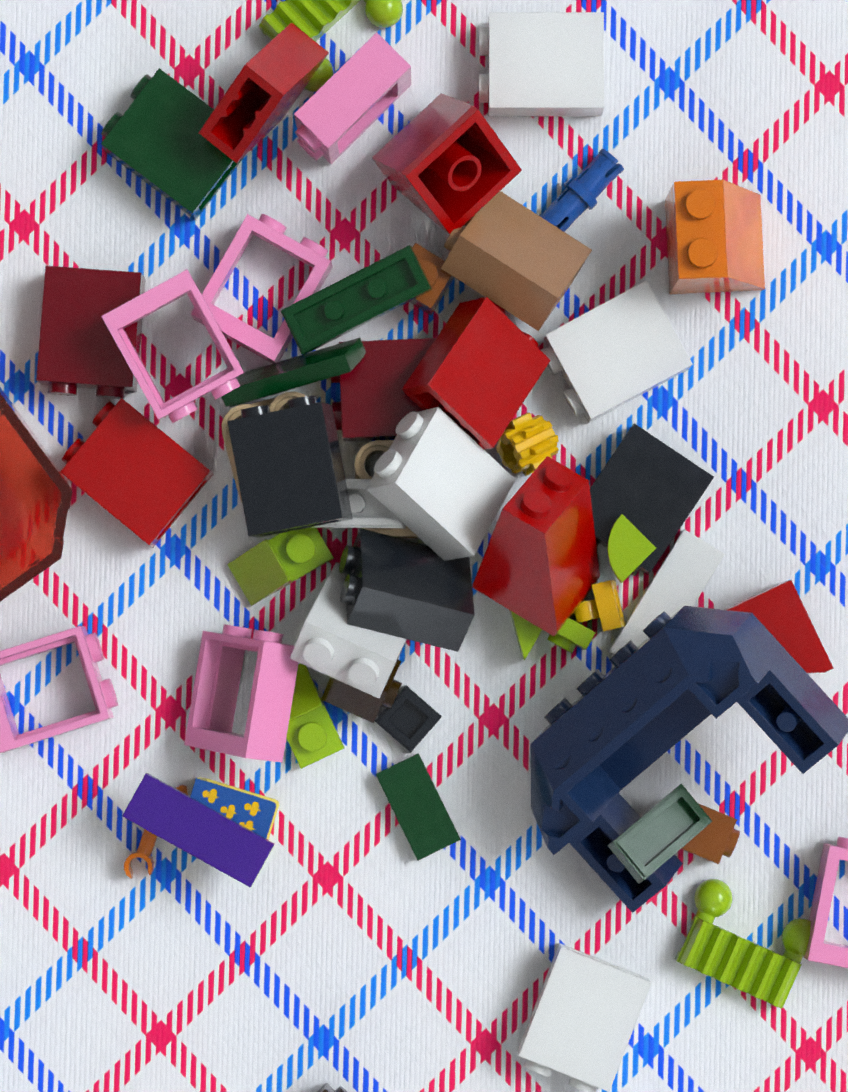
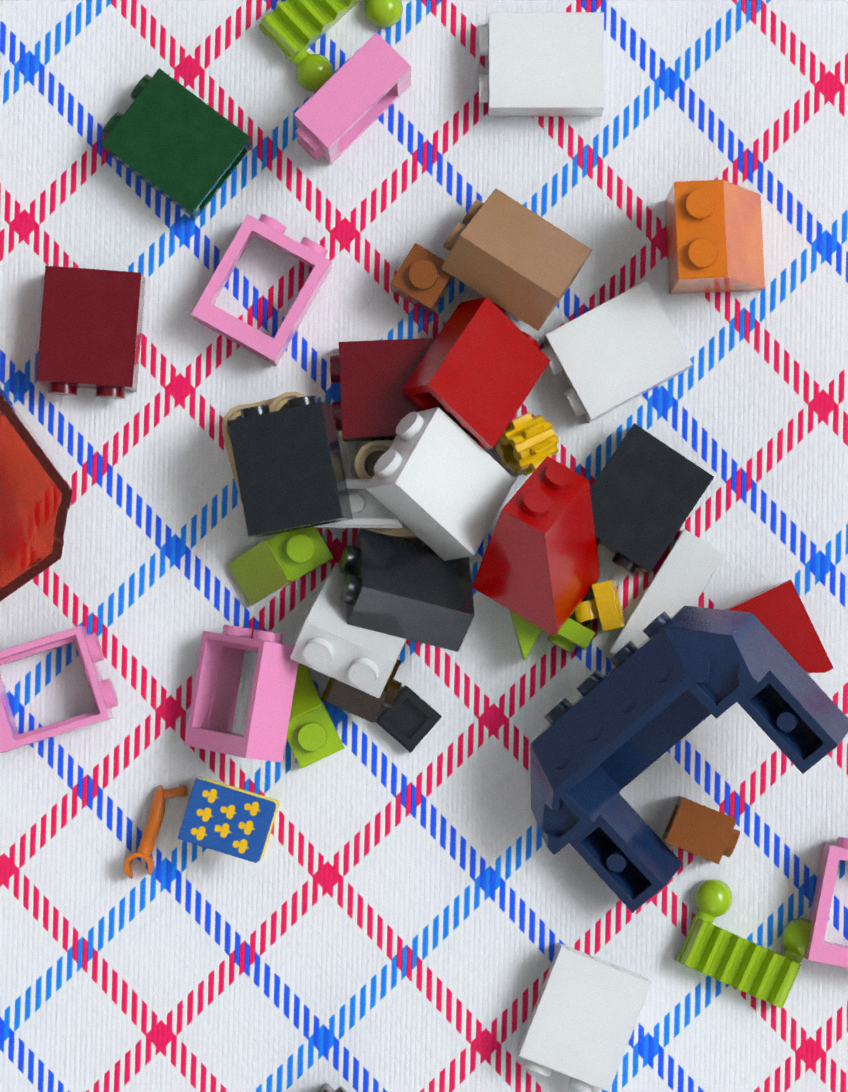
(135, 471): red brick -> none
(147, 304): bright pink window -> none
(198, 830): dark purple tile -> none
(263, 92): red brick -> none
(296, 372): dark green tile -> none
(356, 300): dark green tile -> none
(418, 806): dark green tile -> none
(447, 162): red slope -> none
(583, 190): blue pin -> none
(627, 548): lime tile -> none
(660, 833): tile -> none

